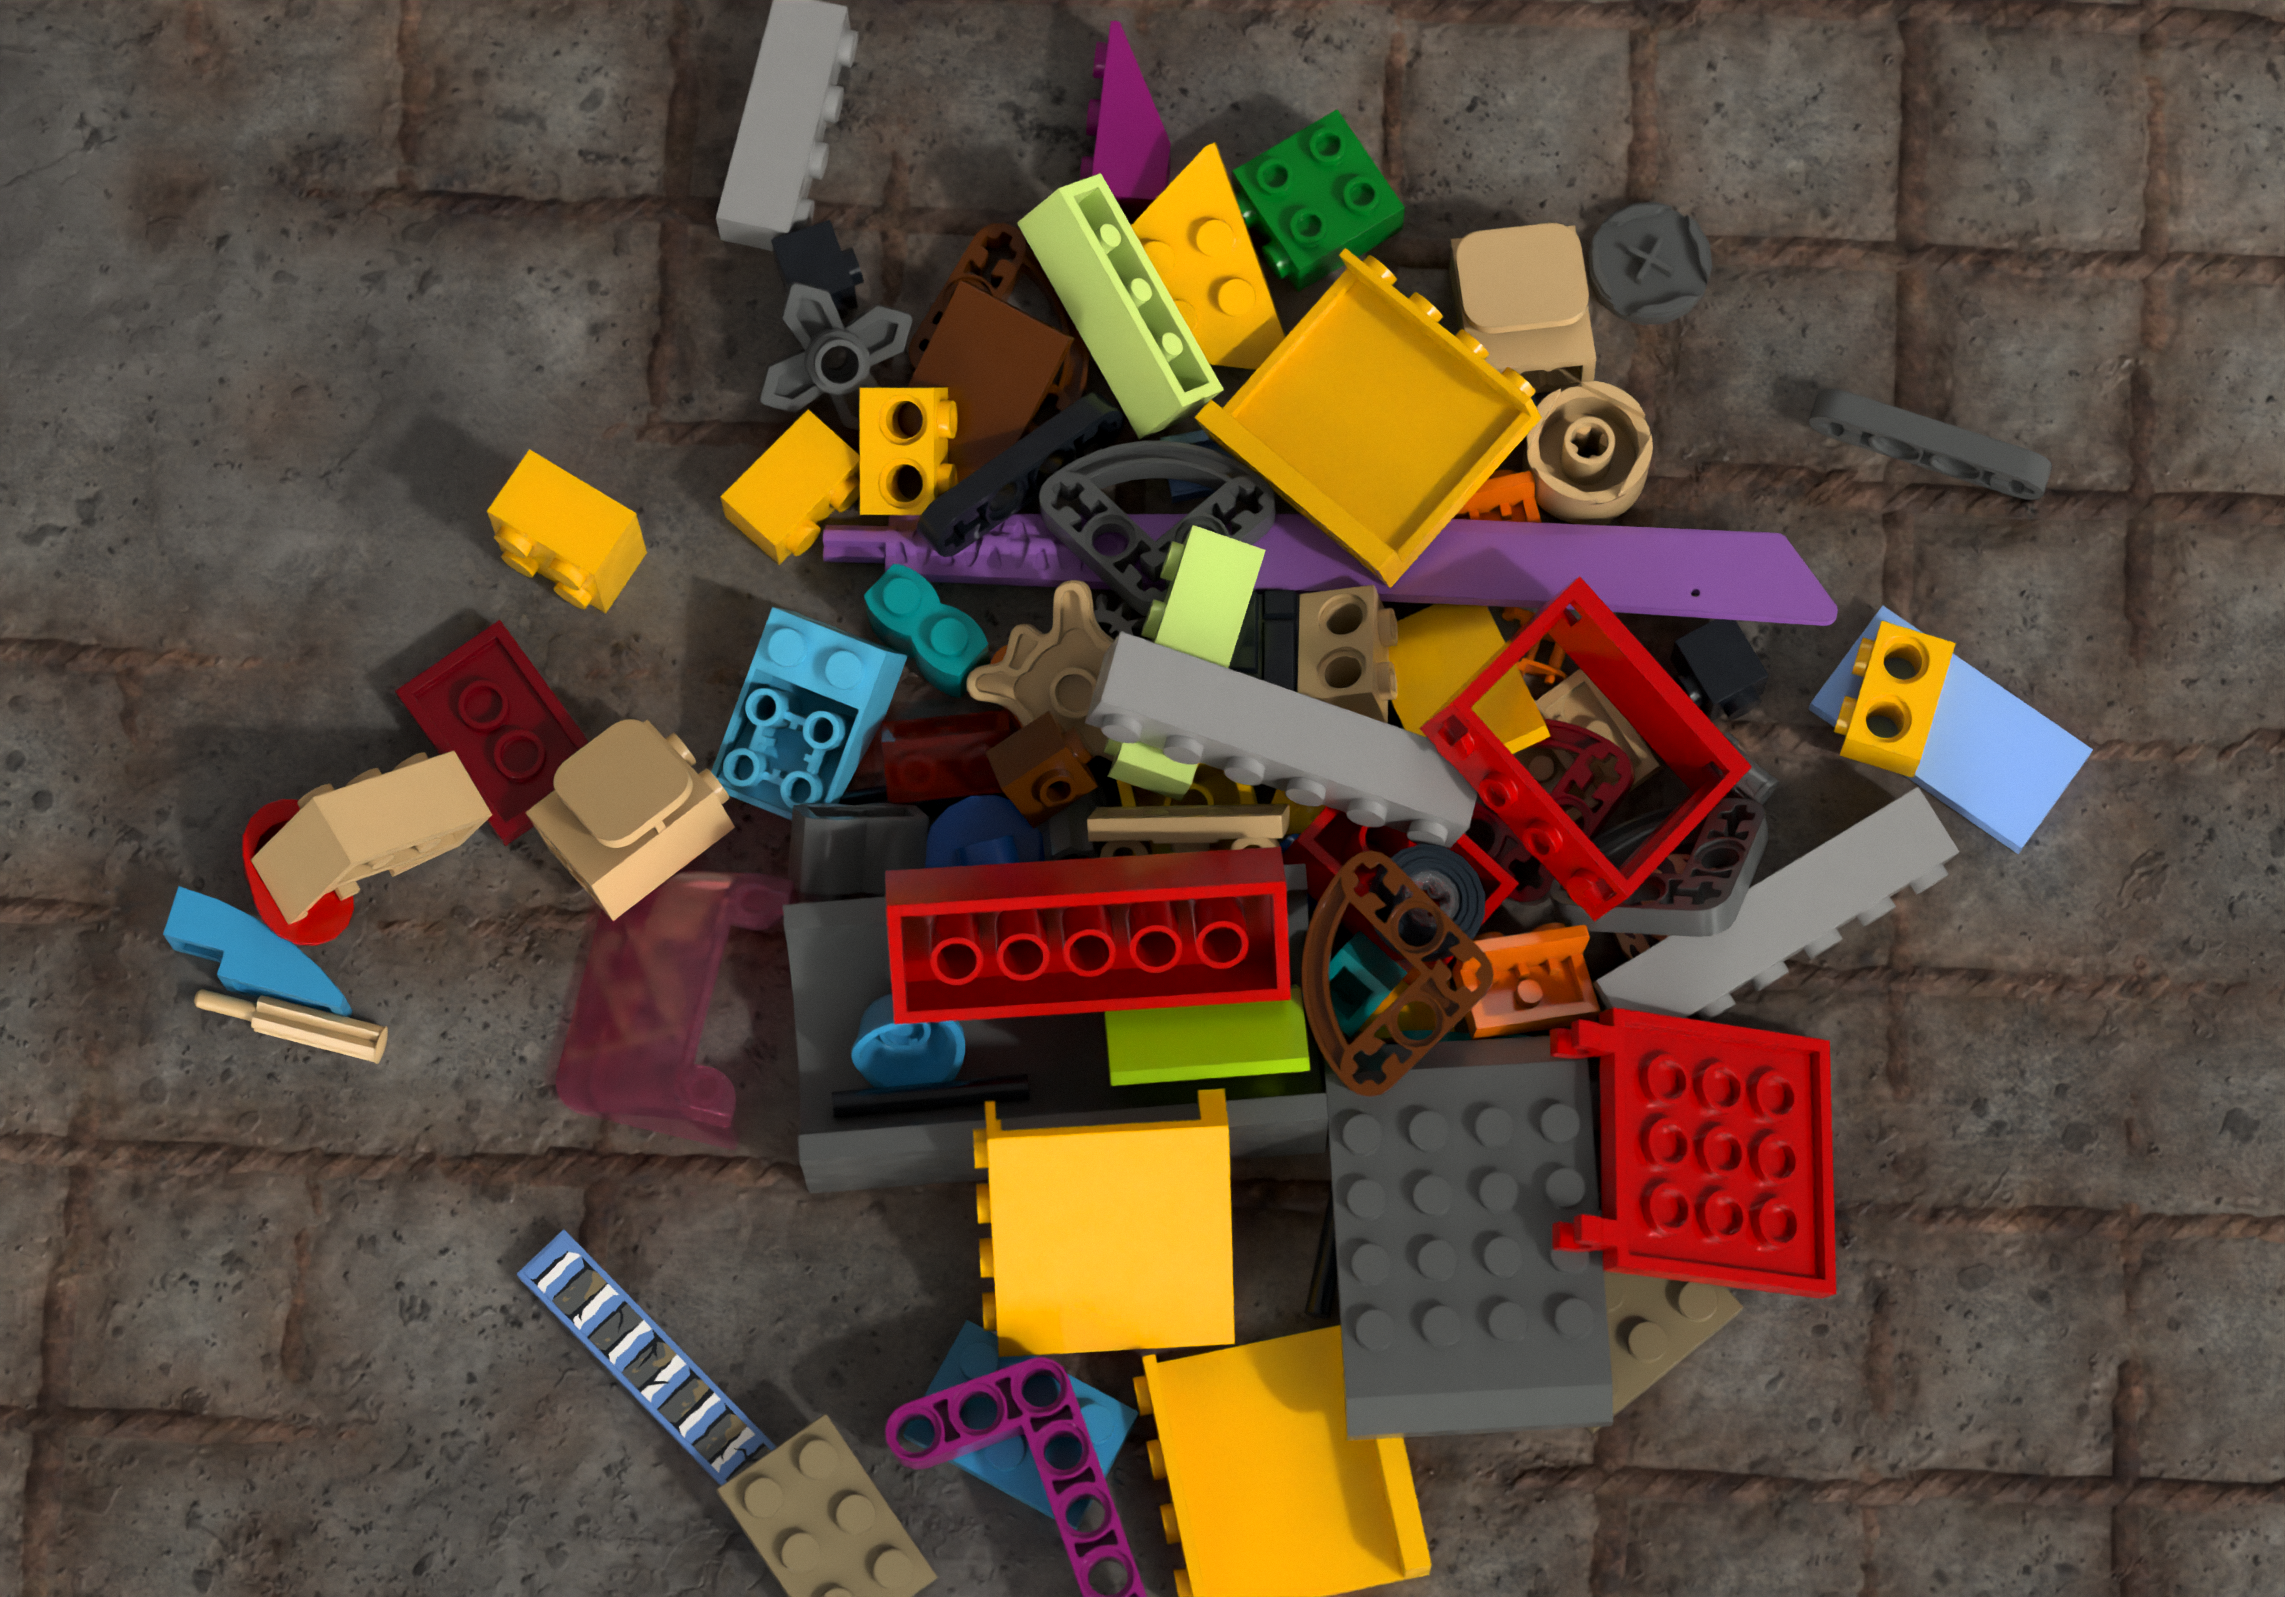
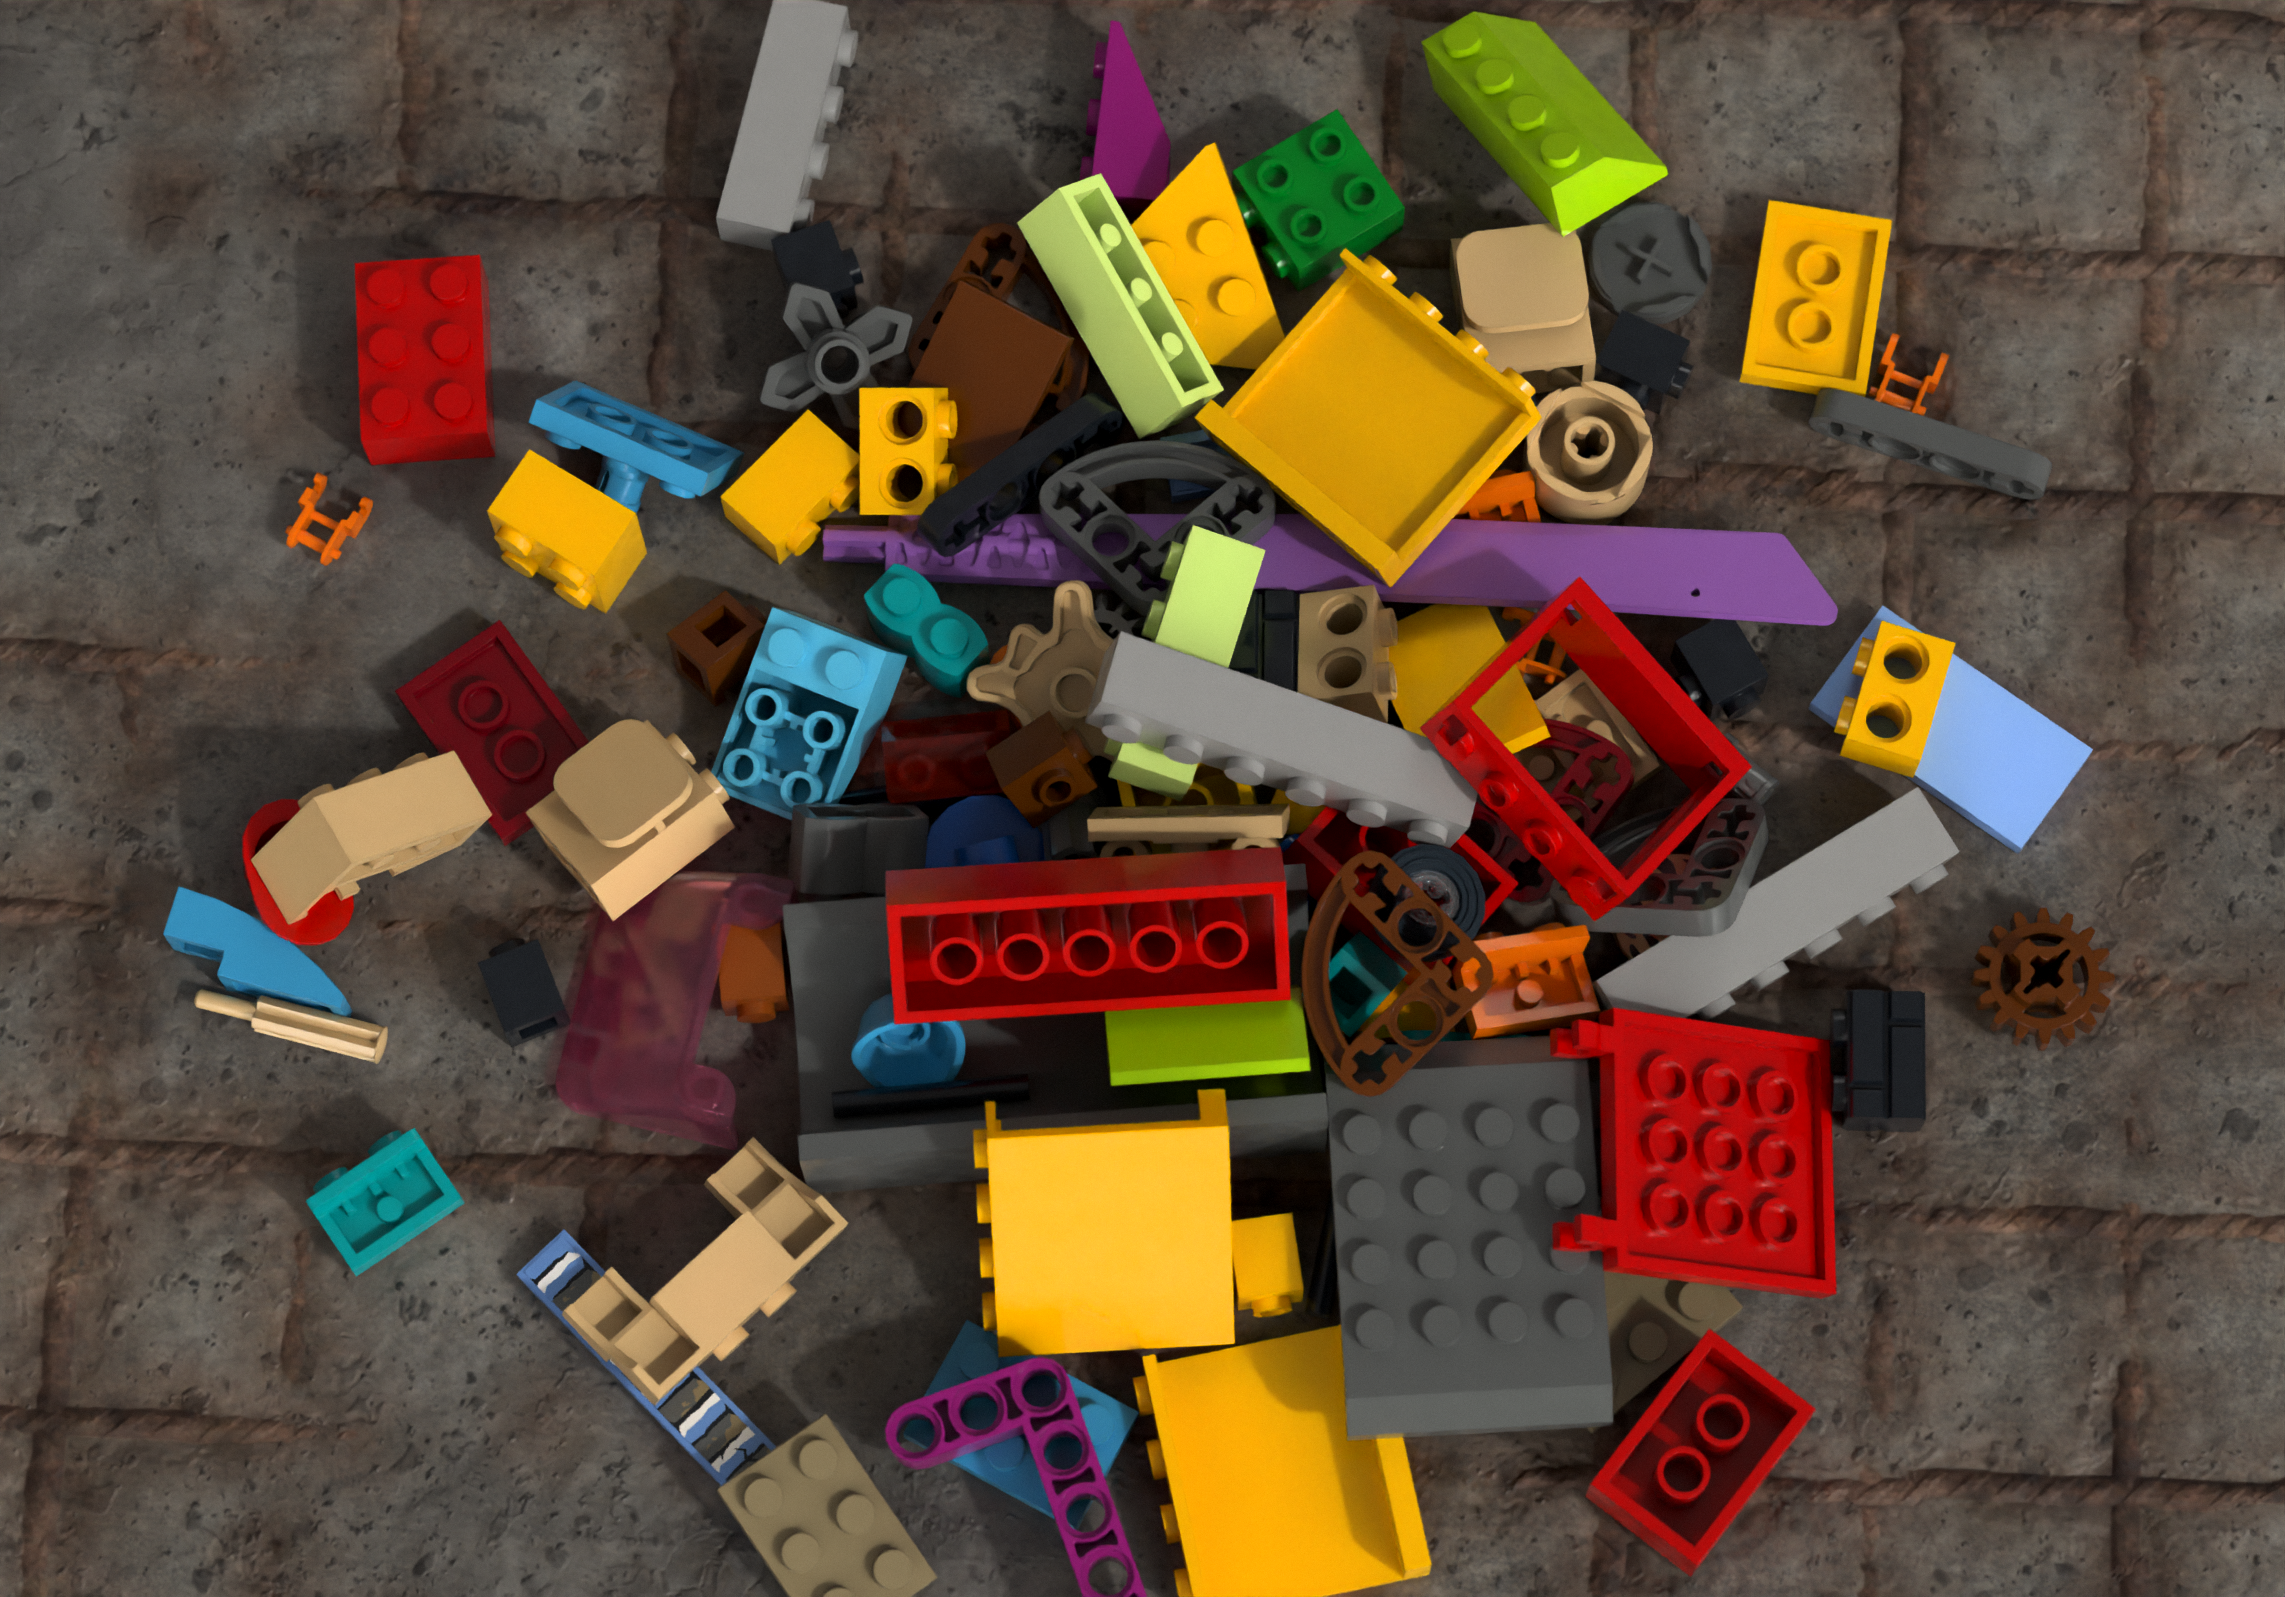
(350, 527): none -> orange piece
(383, 1199): none -> teal bracket
(424, 360): none -> red brick
(523, 991): none -> black brick
(633, 445): none -> dark azure plate
(707, 1303): none -> tan bracket
(717, 645): none -> reddish brown brick
(754, 974): none -> dark orange brick
(1266, 1265): none -> yellow brick
(1539, 118): none -> lime slope
(1644, 361): none -> black brick
(1700, 1452): none -> red brick
(1815, 299): none -> yellow plate
(1881, 1061): none -> black brick
(1887, 369): none -> orange piece
(2058, 998): none -> reddish brown gear

